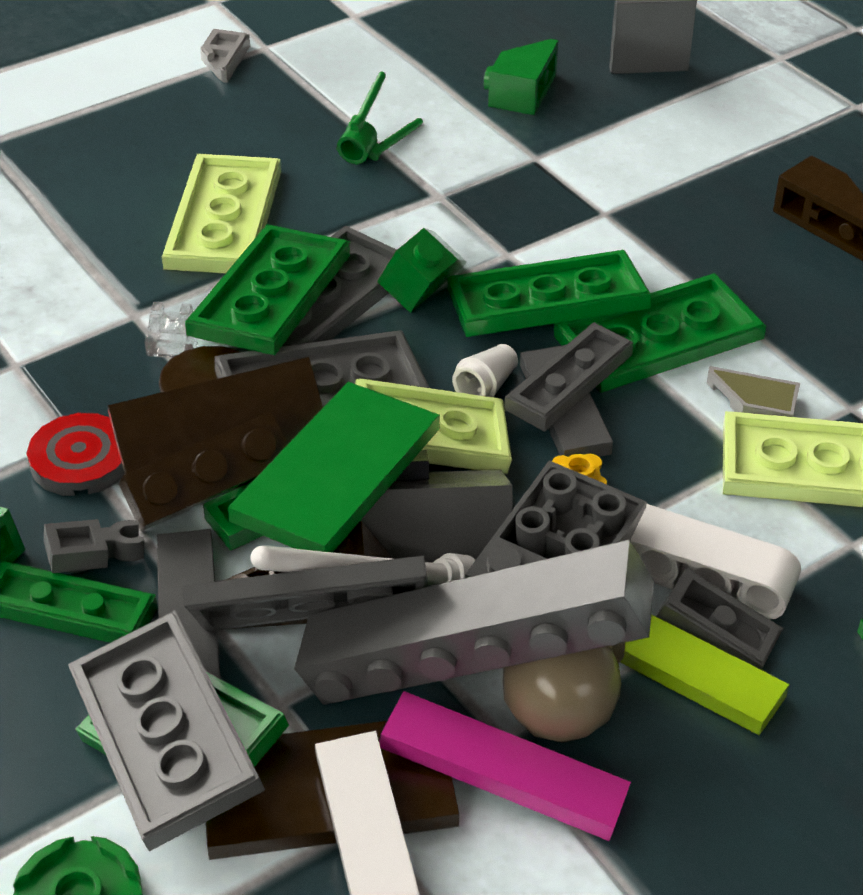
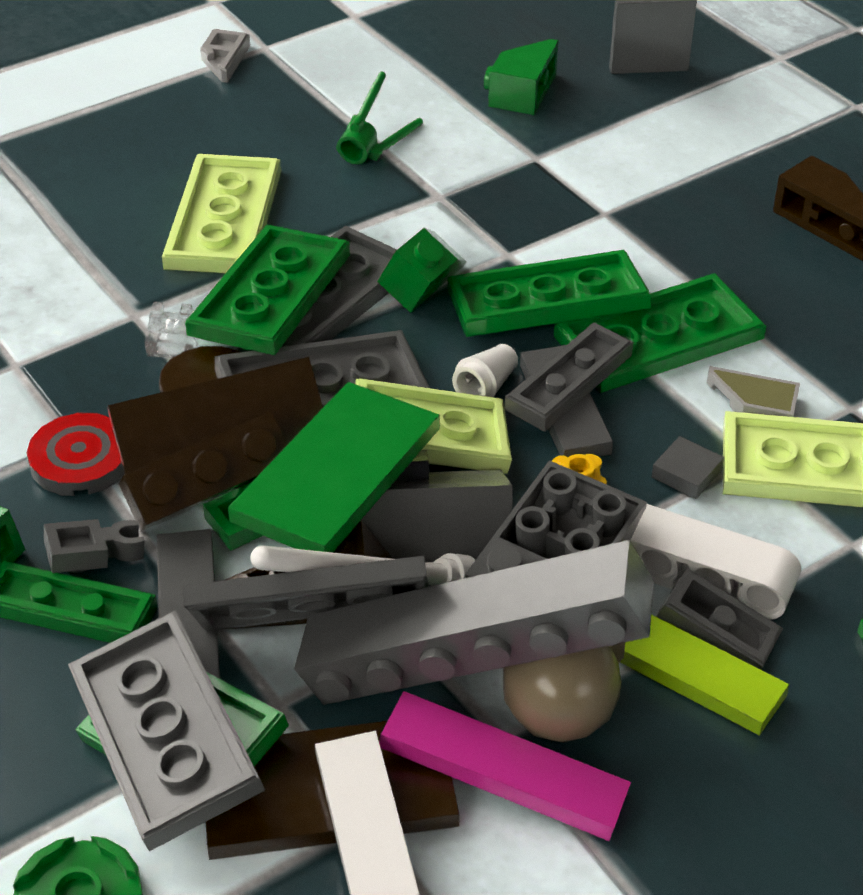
(687, 467): none -> dark grey tile

